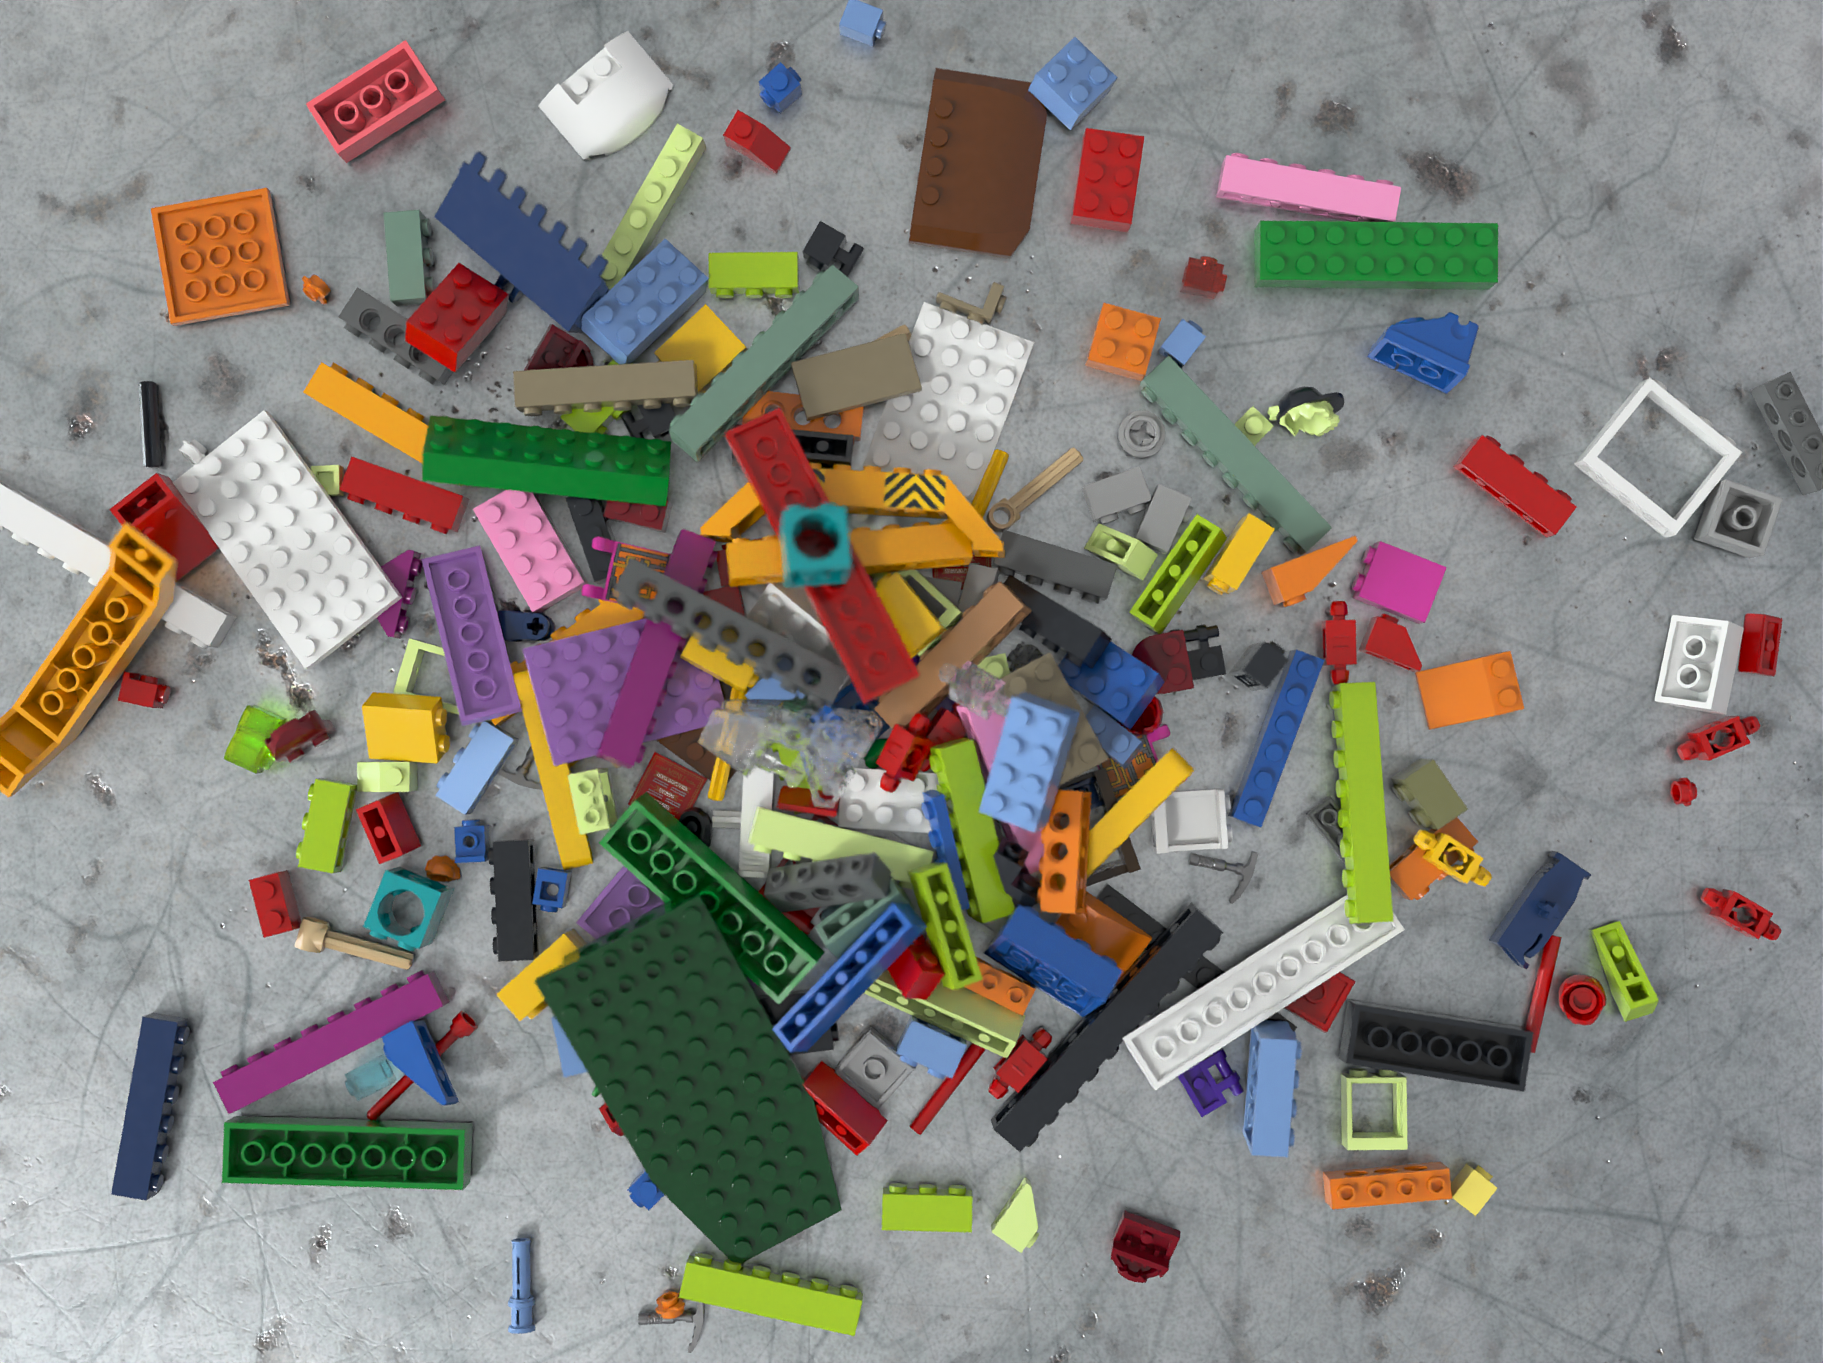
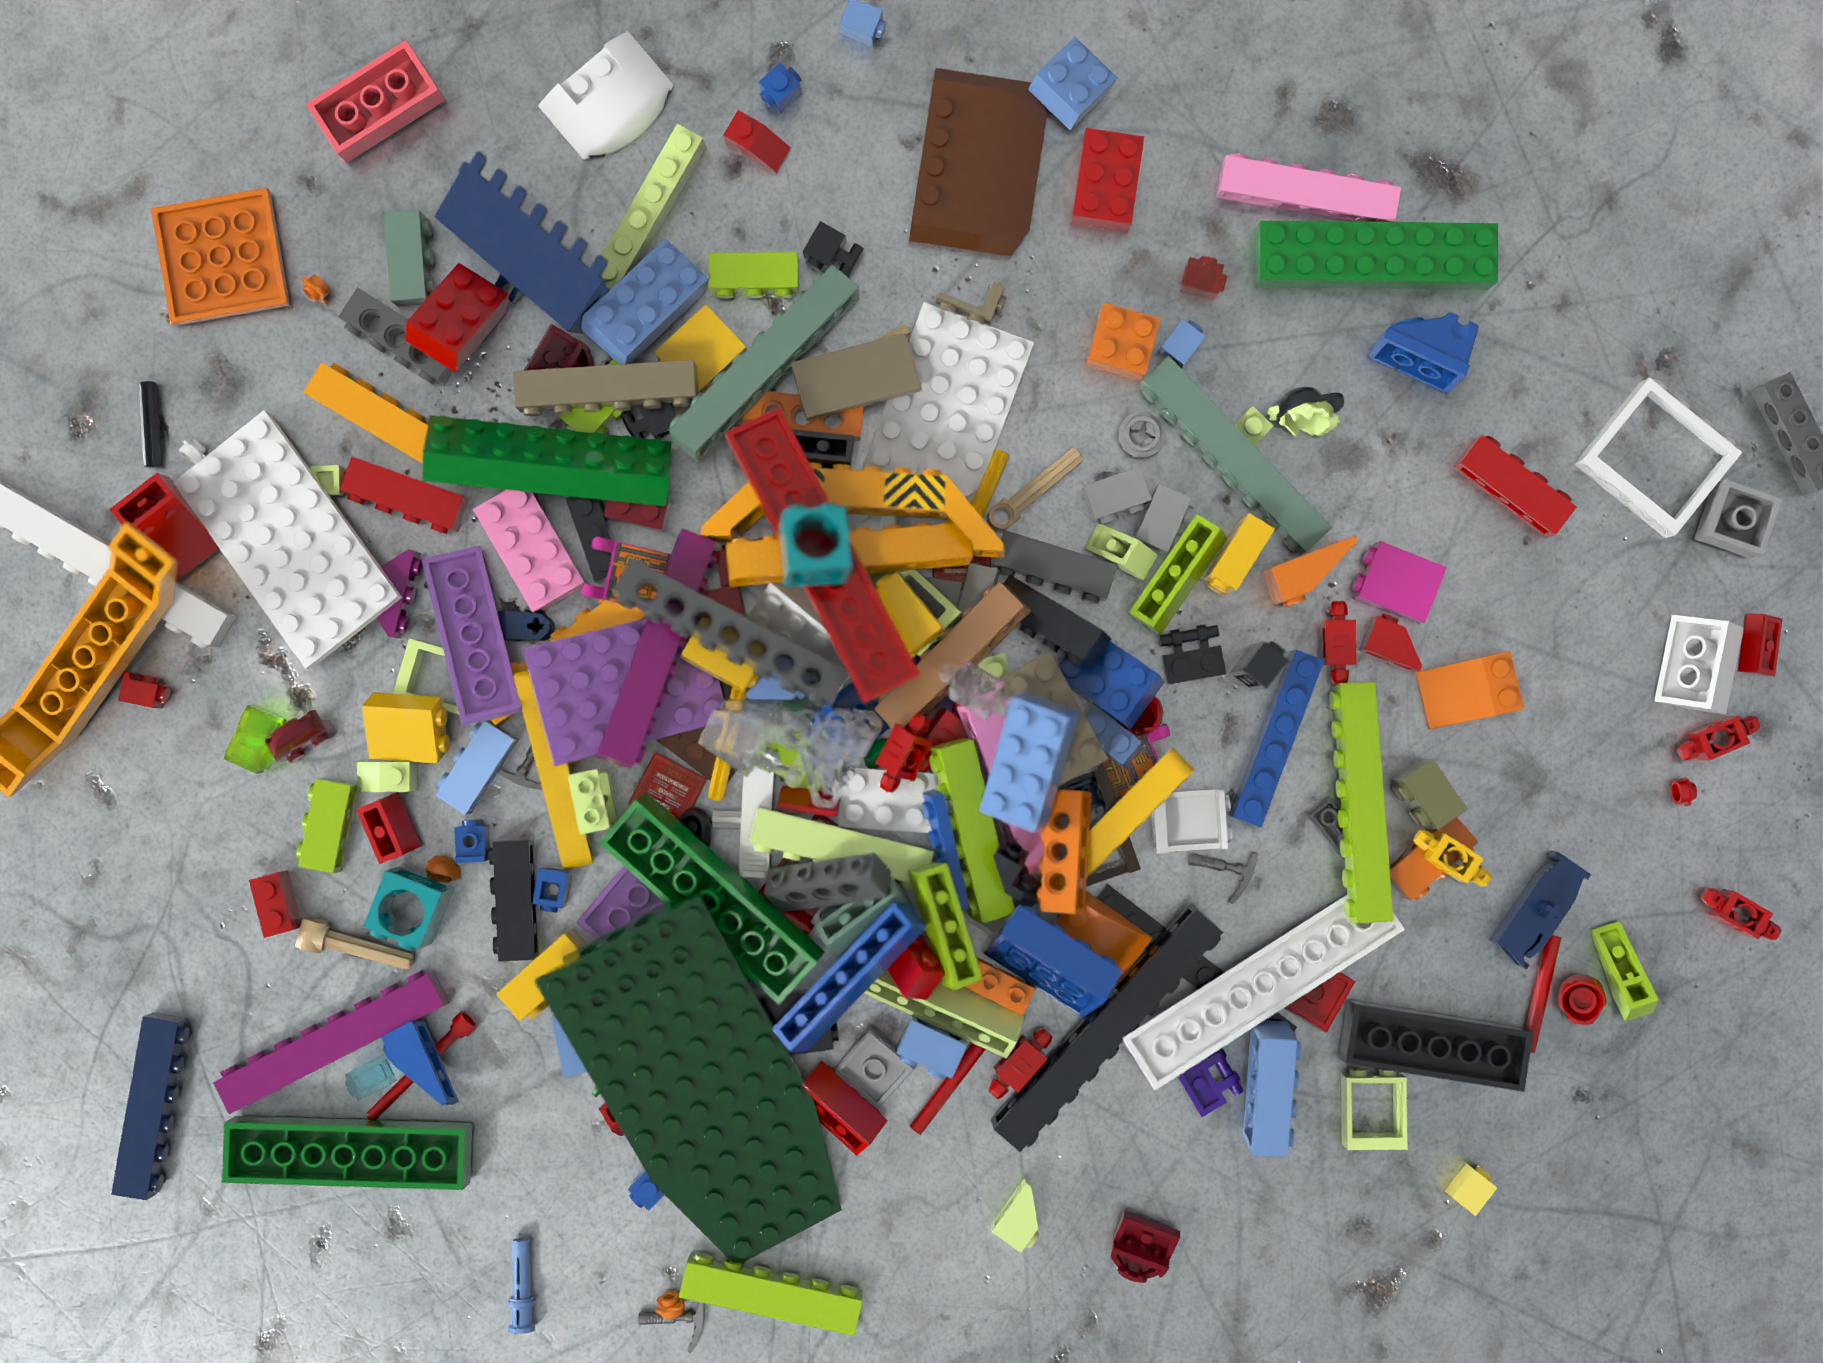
(927, 1208): lime brick -> none
(1022, 656): clear gear -> none
(1169, 657): dark red slope -> none
(1387, 1185): orange brick -> none

